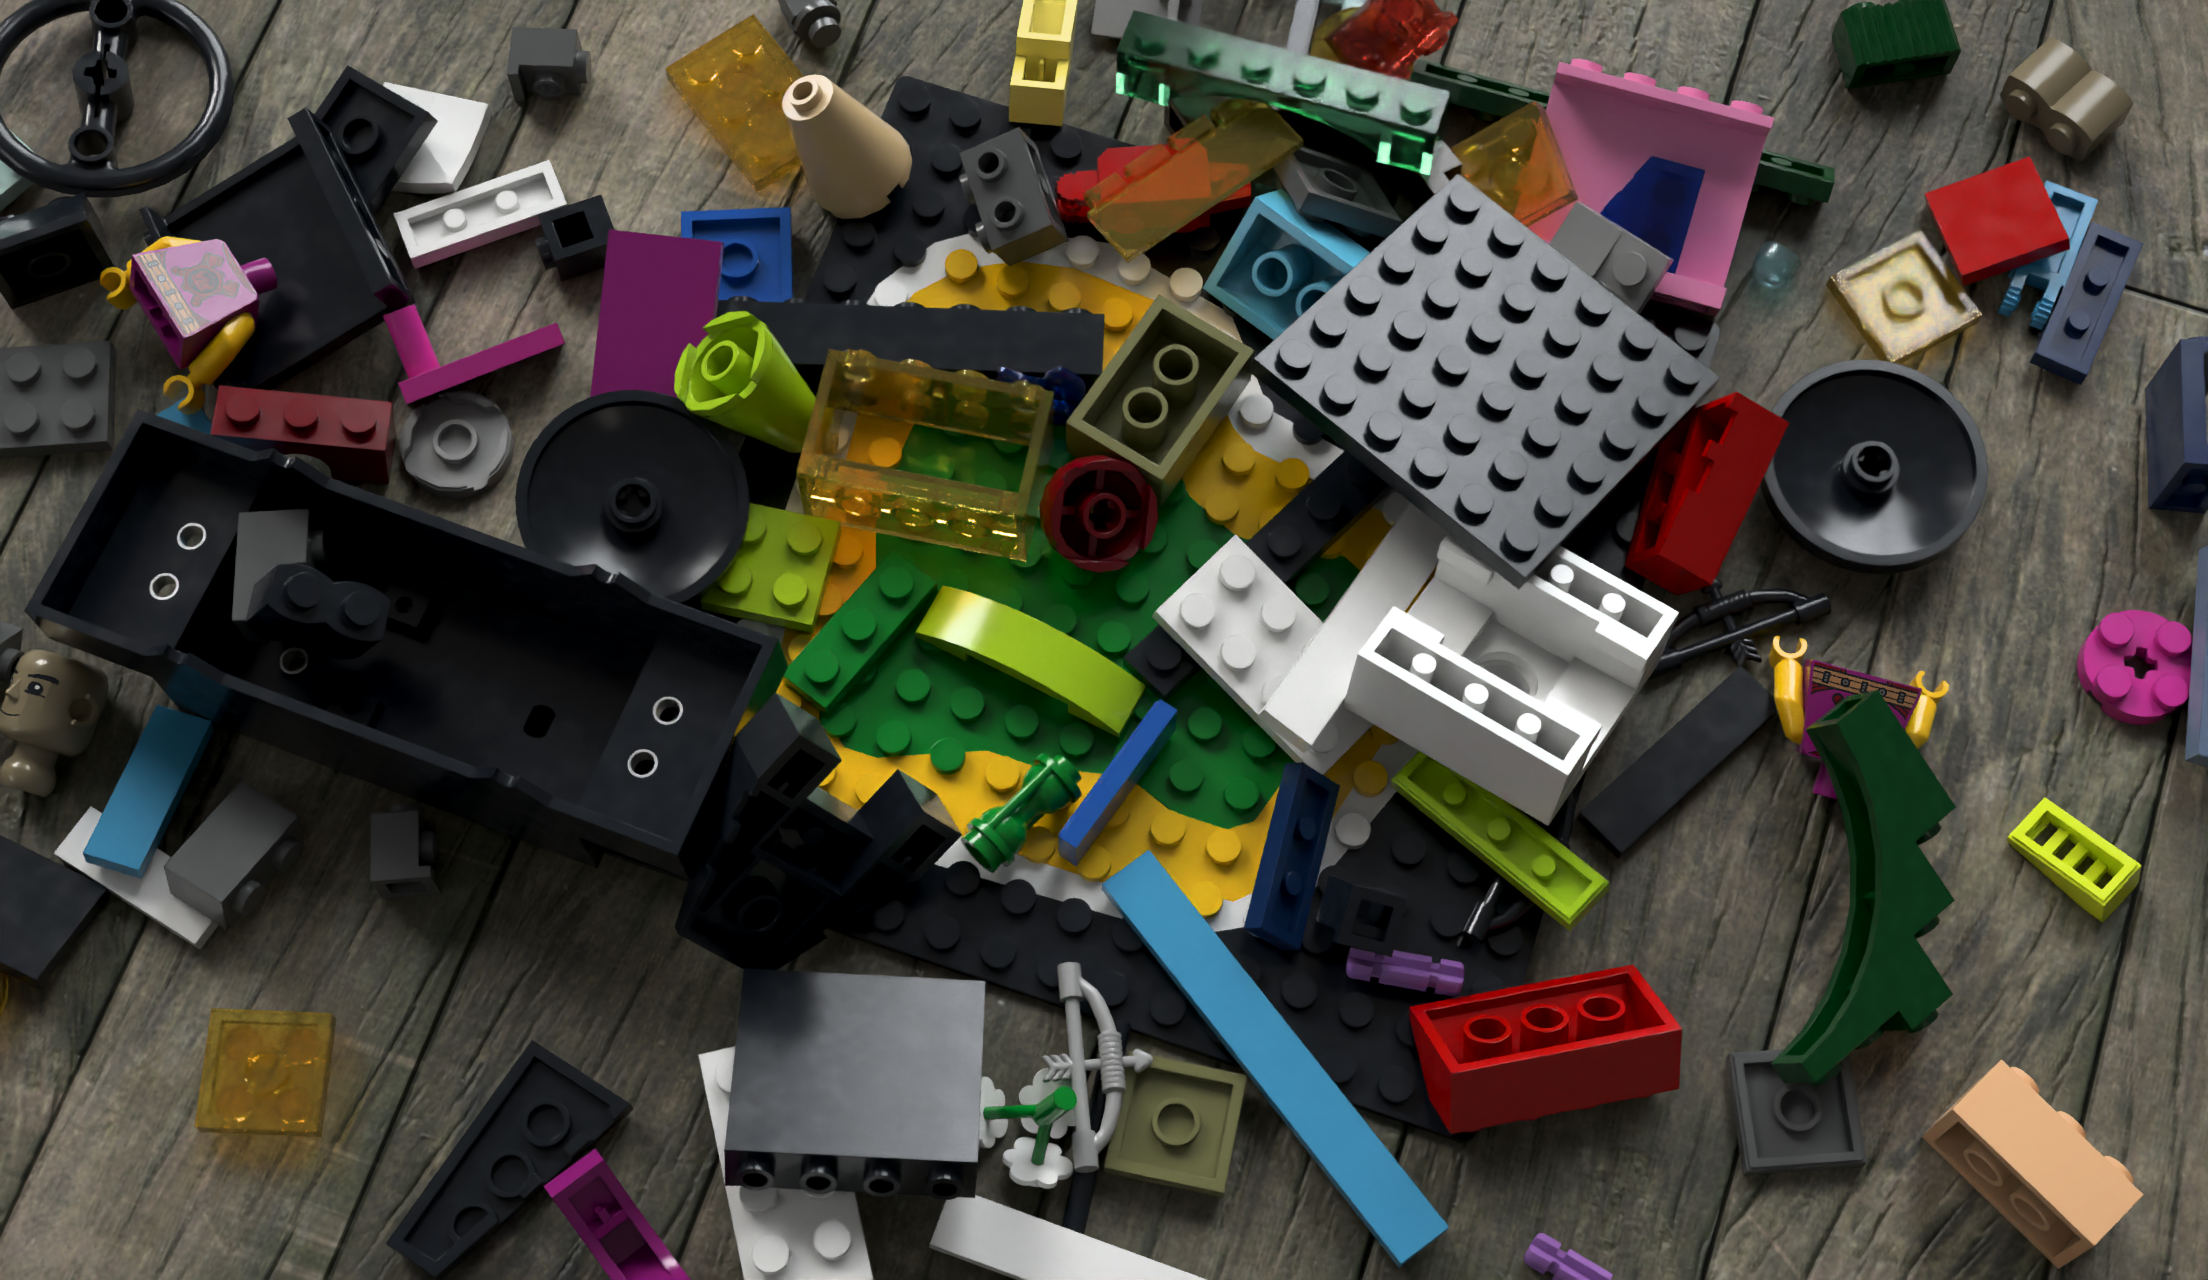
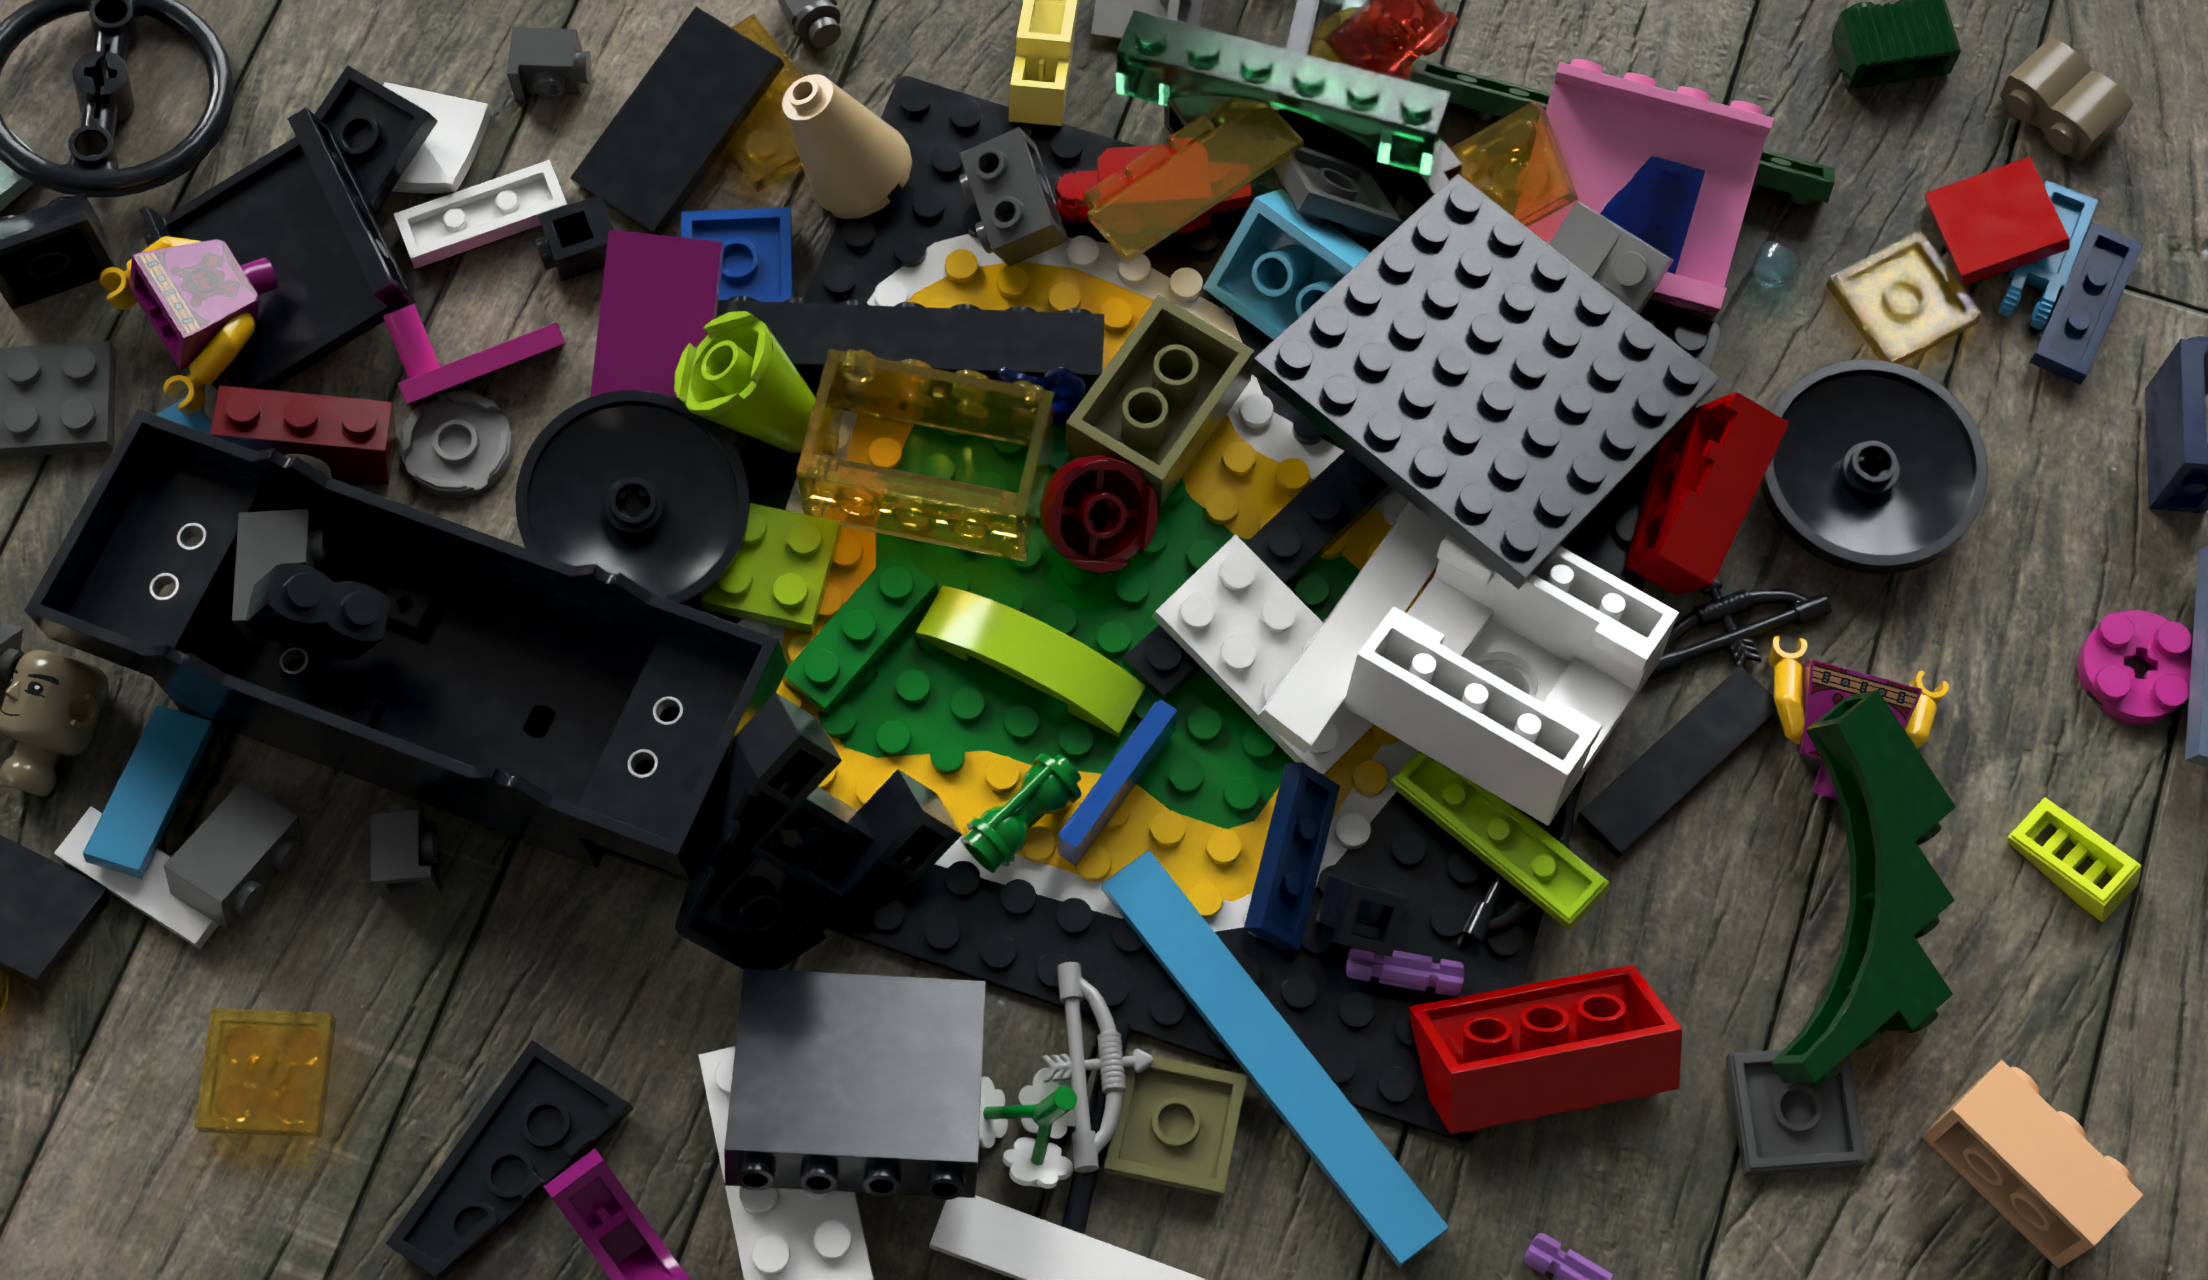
(677, 121): none -> black tile

